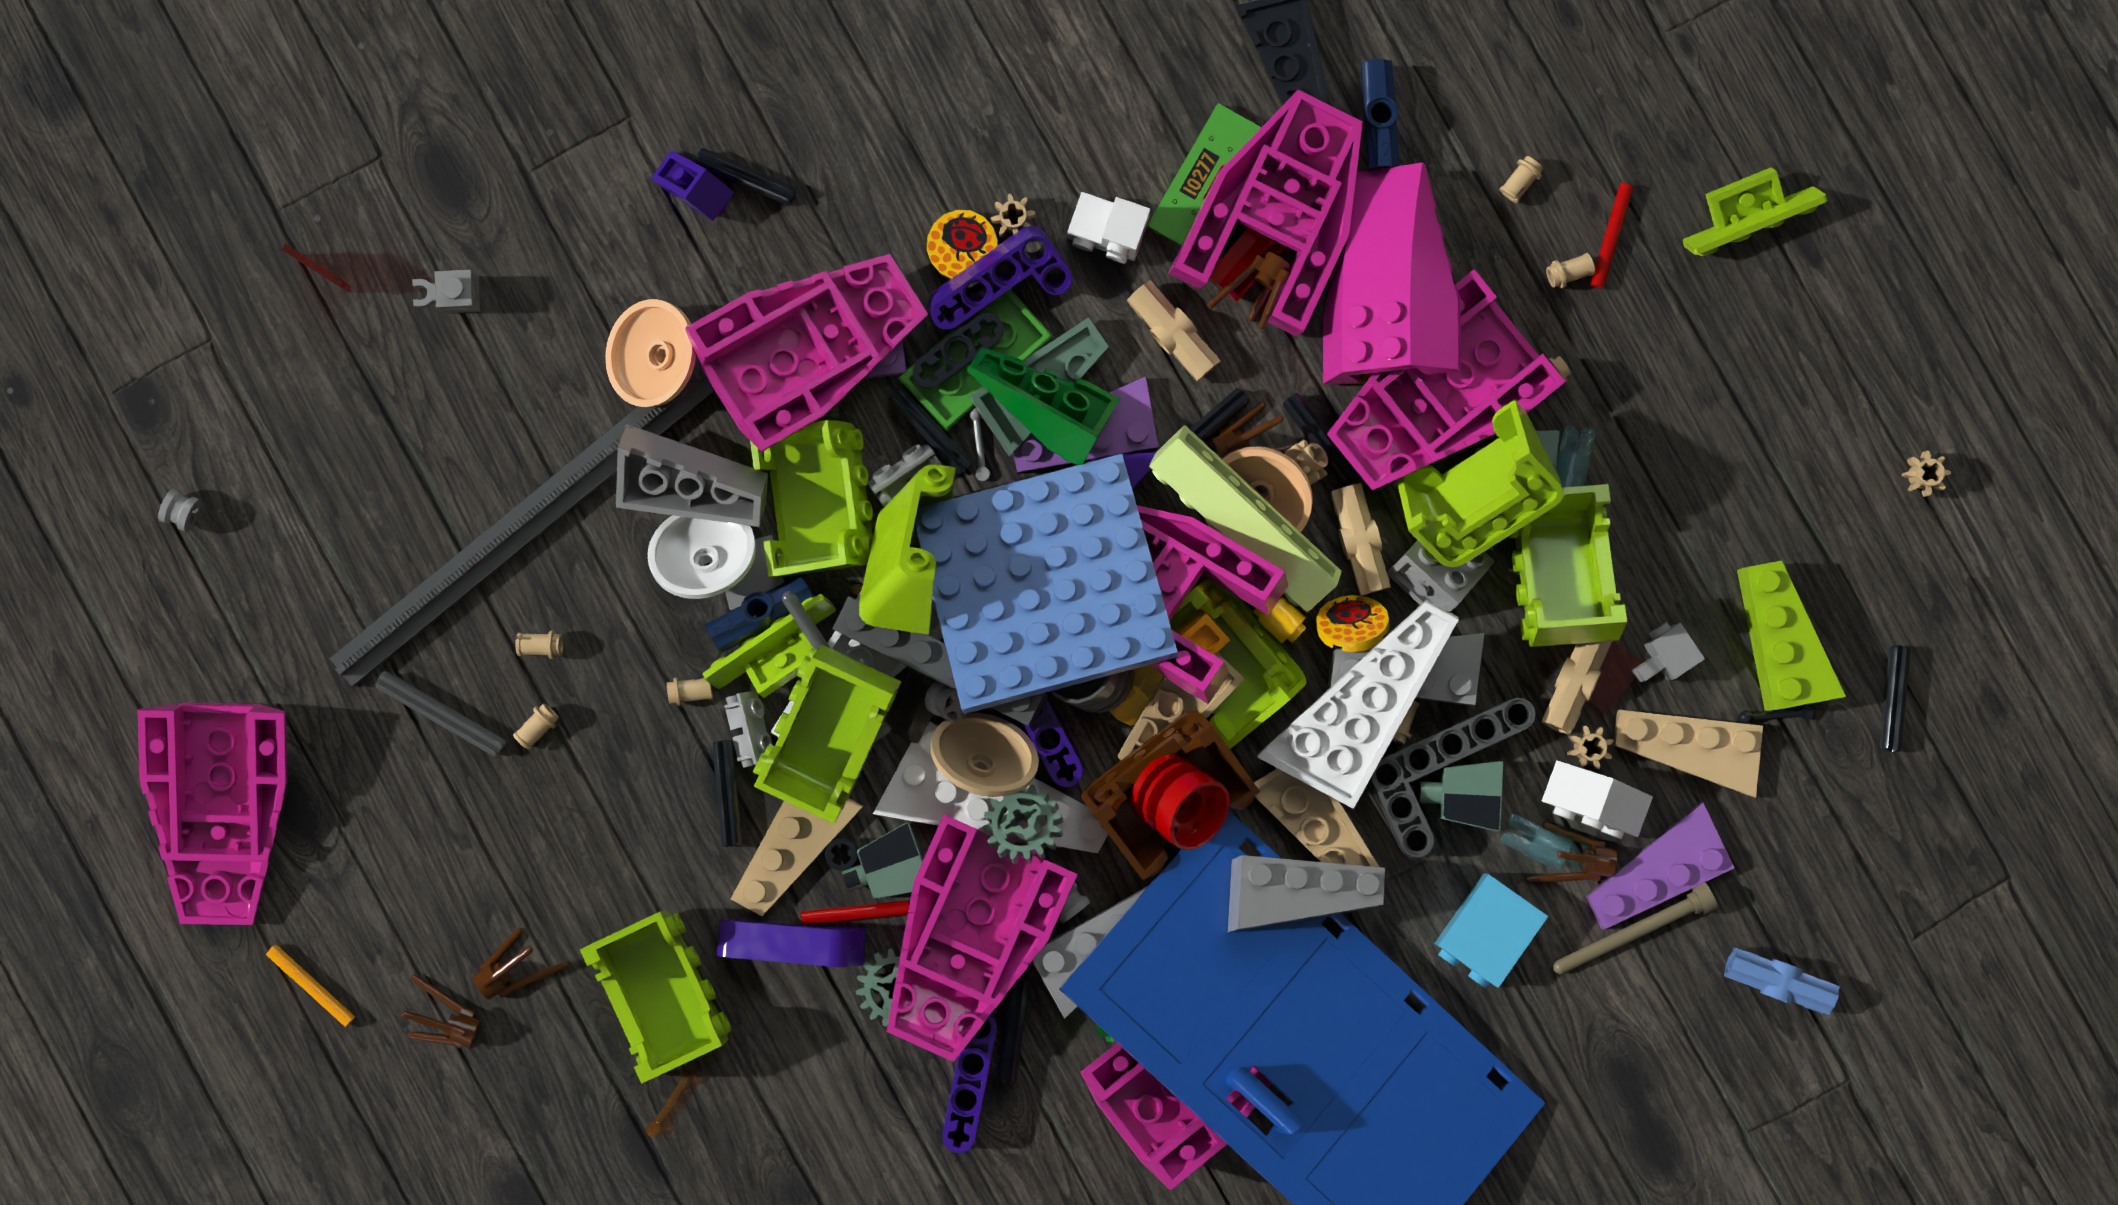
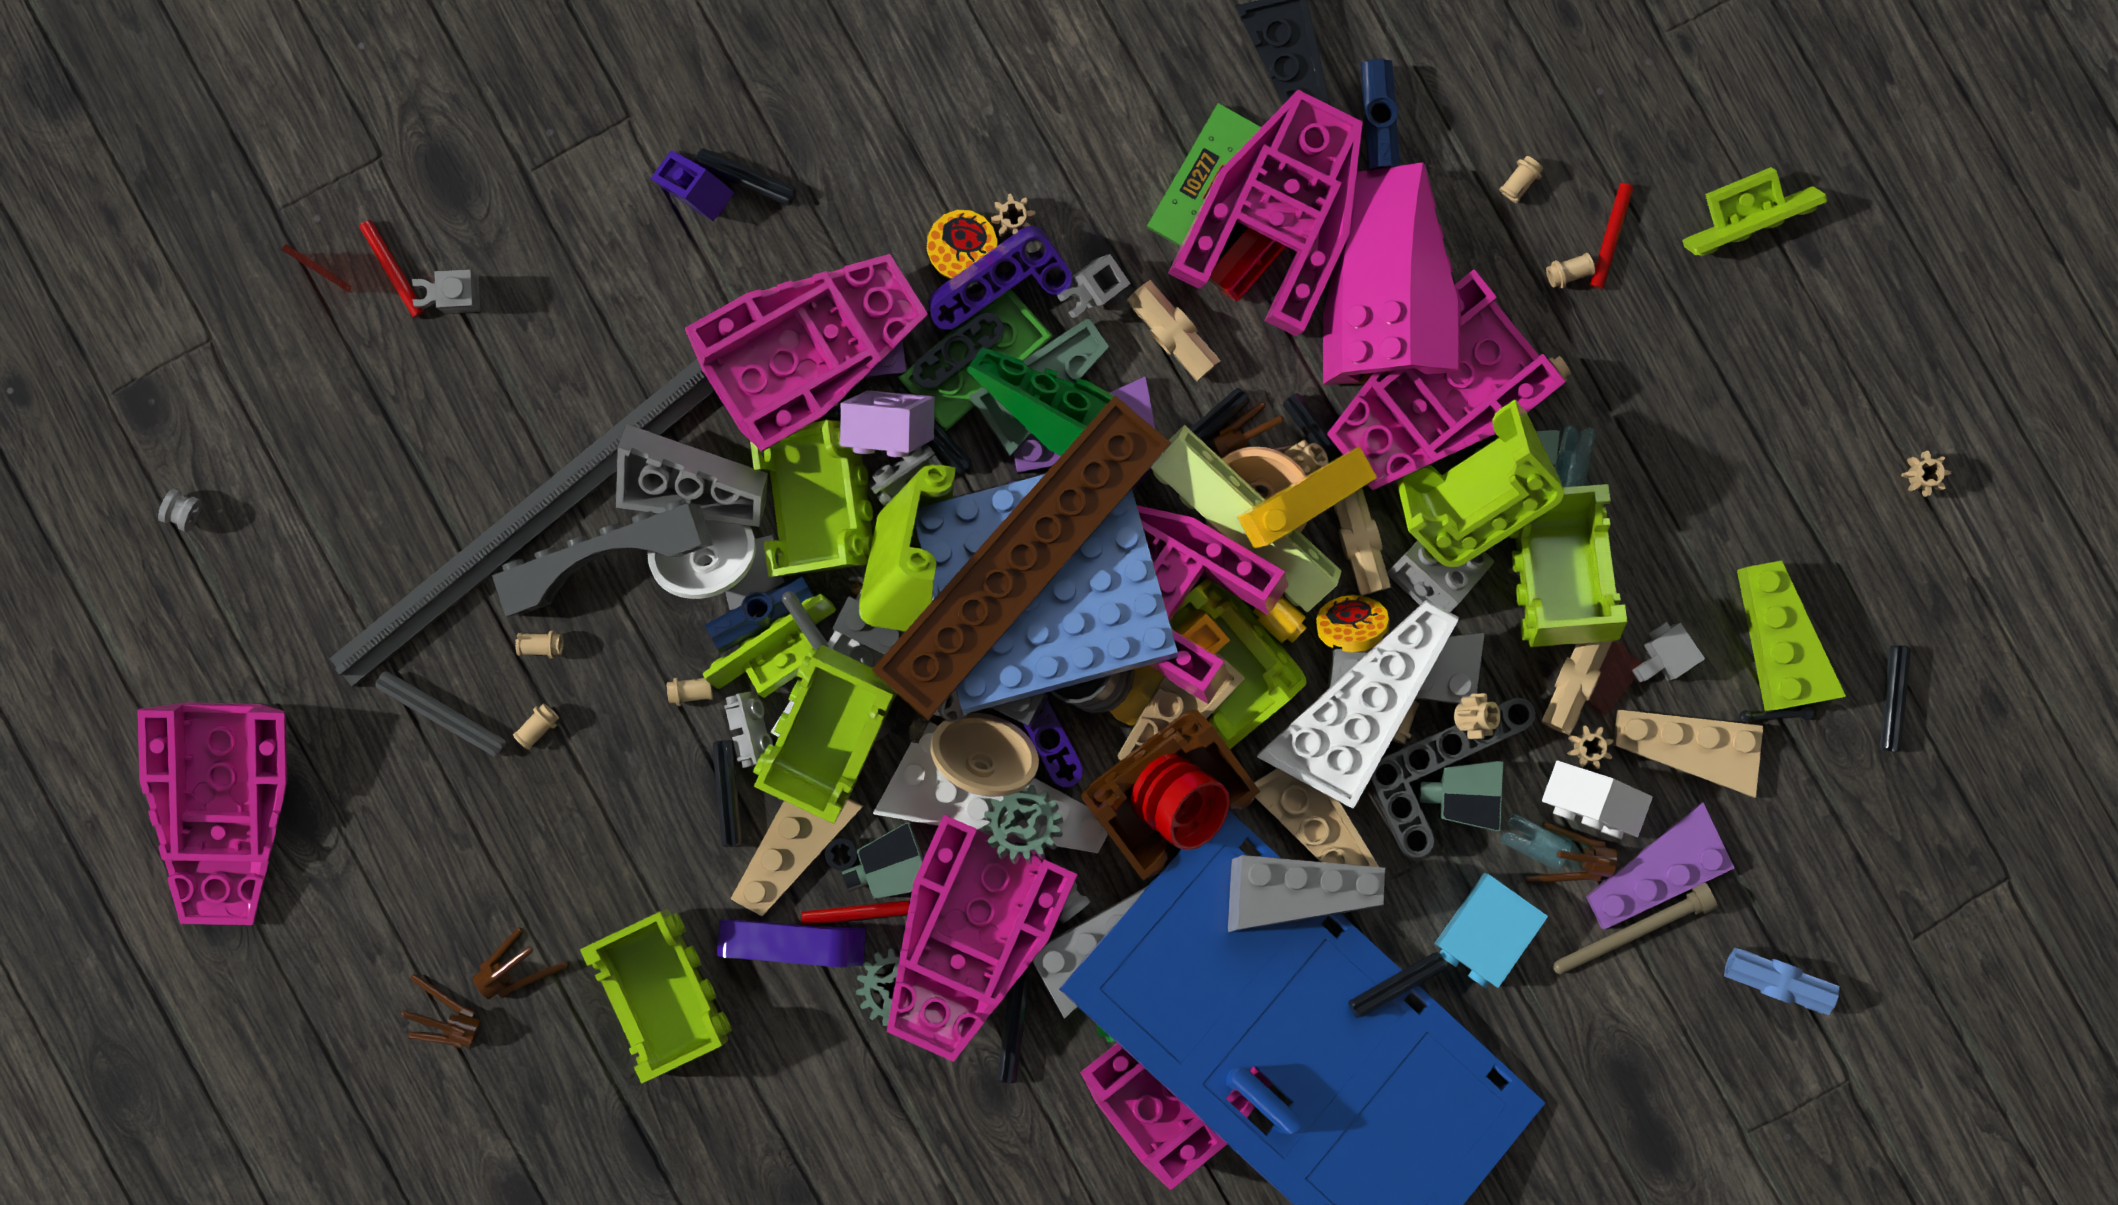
(310, 985): light orange bar -> none
(391, 267): none -> red bar
(536, 583): none -> dark grey arch
(638, 352): light nougat dish -> none
(654, 1127): clear orange hinge -> none
(887, 422): none -> lavender brick
(973, 1081): dark purple beam -> none
(982, 472): light grey hinge -> none
(1020, 557): none -> reddish brown plate
(1095, 284): none -> light grey brick
(1109, 226): white brick -> none
(1271, 274): reddish brown plant -> none
(1306, 498): none -> yellow slope
(1397, 985): none -> black axle
(1477, 716): none -> tan gear

